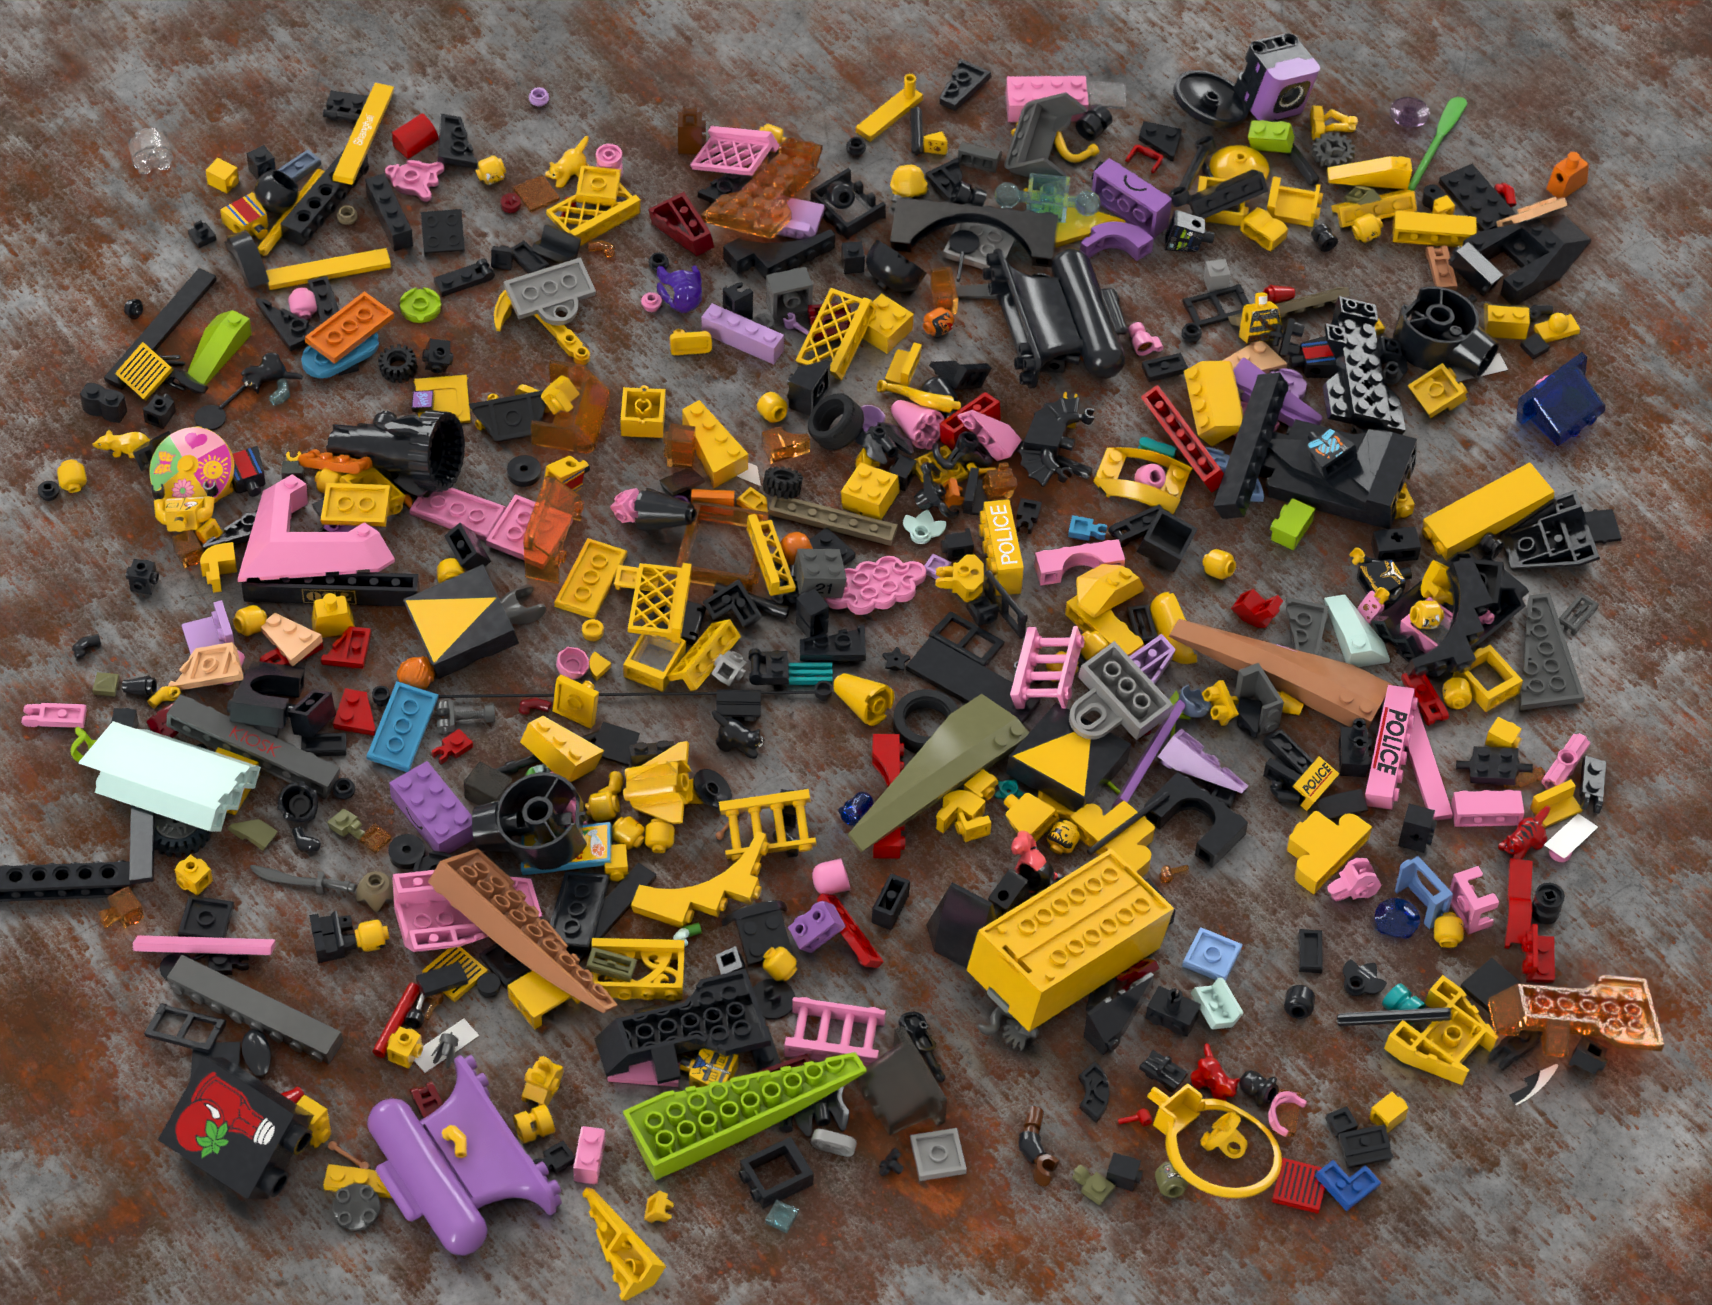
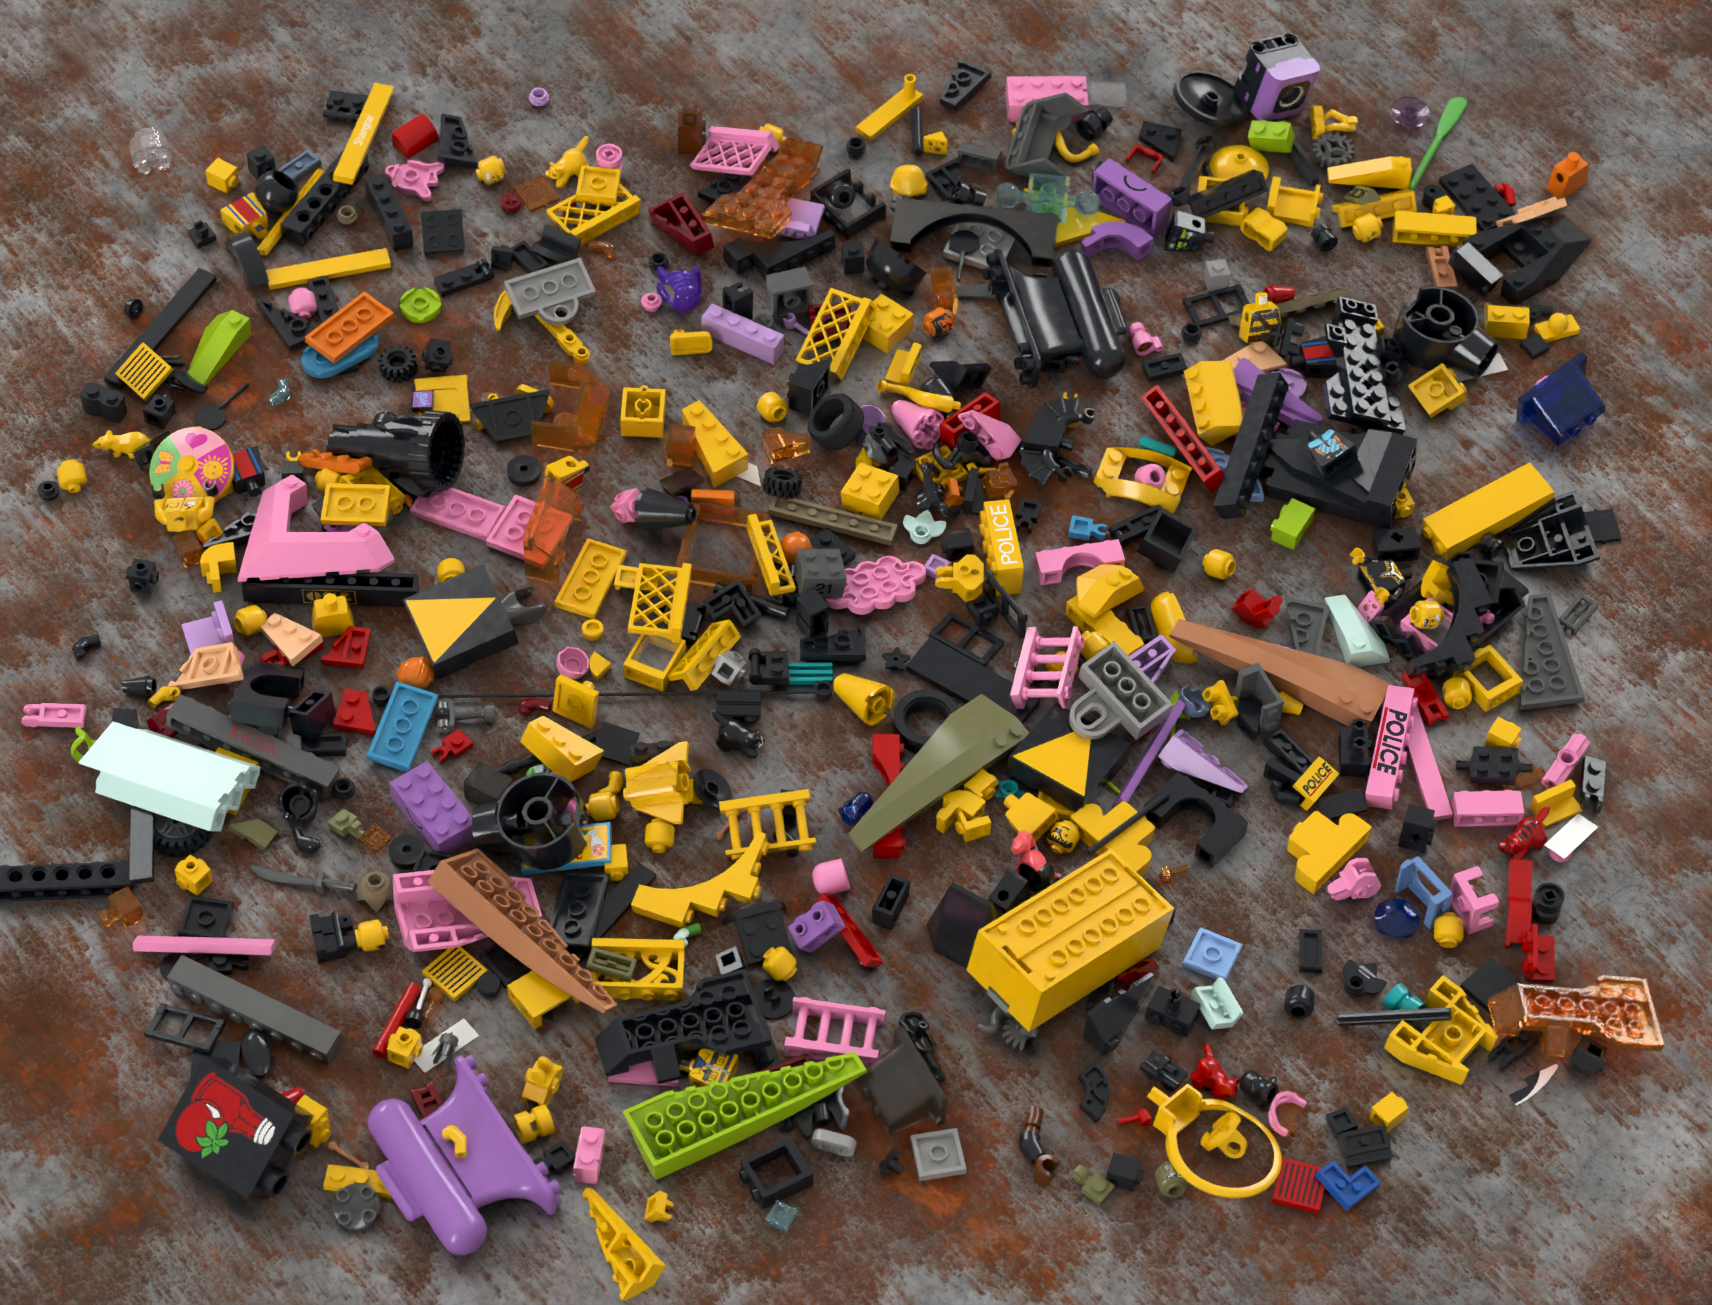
(106, 684): olive tile -> none
(269, 370): black animal -> none
(441, 979): black tile -> none
(466, 547): black brick -> none
(559, 395): yellow brick -> none
(628, 832): yellow head -> none
(753, 500): yellow tile -> none

